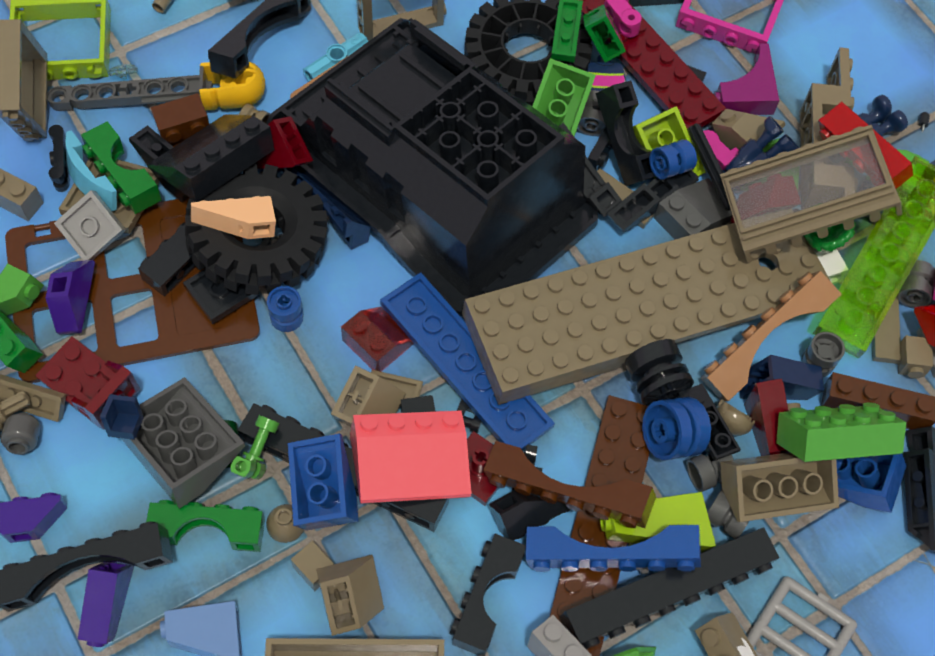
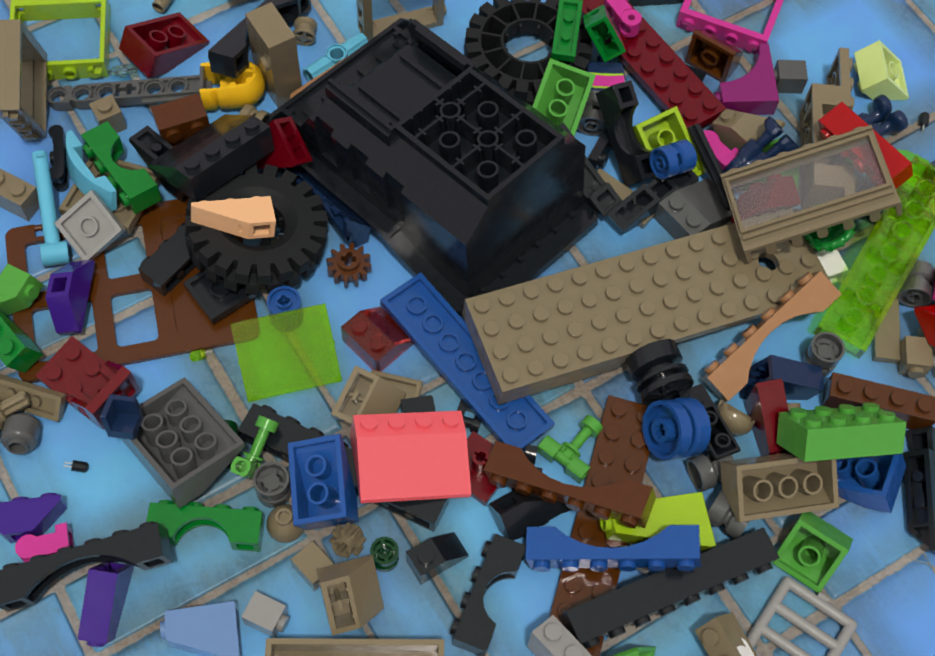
(46, 544): none -> dark pink leg
(53, 250): none -> medium azure piece
(78, 466): none -> black piece
(108, 110): none -> dark tan brick
(161, 43): none -> dark red slope
(199, 355): none -> clear neon green piece
(266, 615): none -> light grey brick
(272, 484): none -> dark grey wheel
(274, 52): none -> dark tan brick
(286, 352): none -> clear neon green piece
(305, 30): none -> dark tan wheel
(347, 540): none -> dark tan gear
(348, 264): none -> reddish brown gear
(386, 559): none -> dark green wheel
(435, 556): none -> black slope
(568, 453): none -> bright green bar
(712, 55): none -> reddish brown slope
(790, 76): none -> dark grey brick
(812, 550): none -> bright green slope
(880, 72): none -> yellowish green slope

